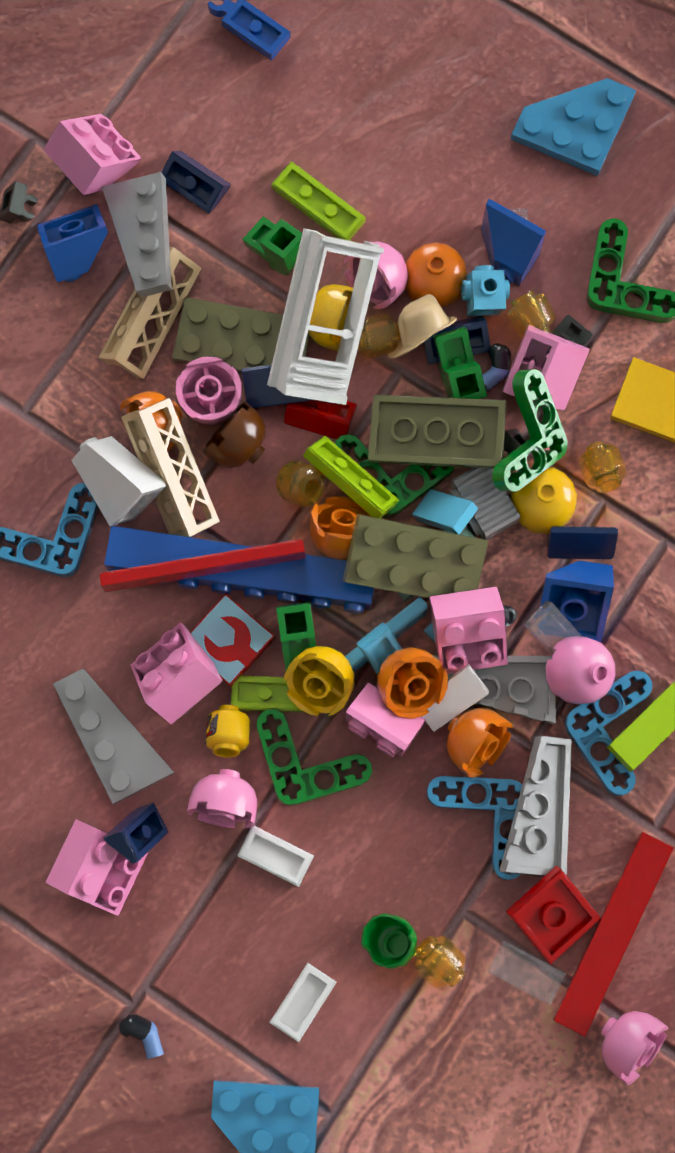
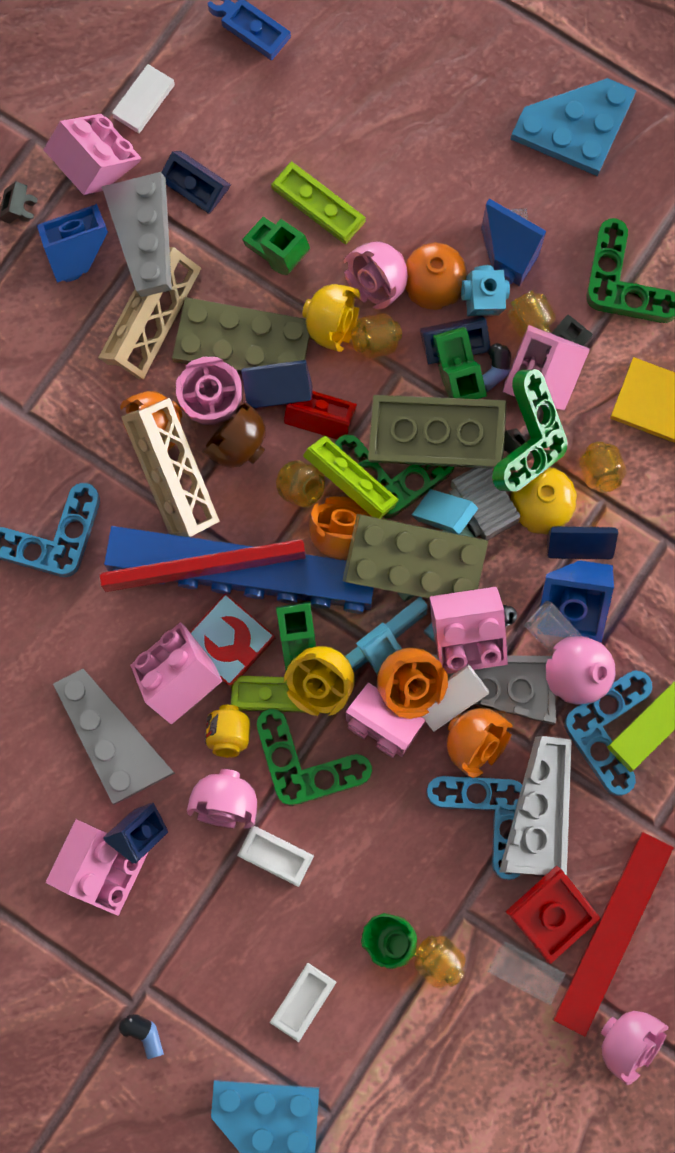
(116, 479): white slope -> none
(143, 98): none -> white tile
(309, 376): white piece -> none
(419, 322): tan piece -> none

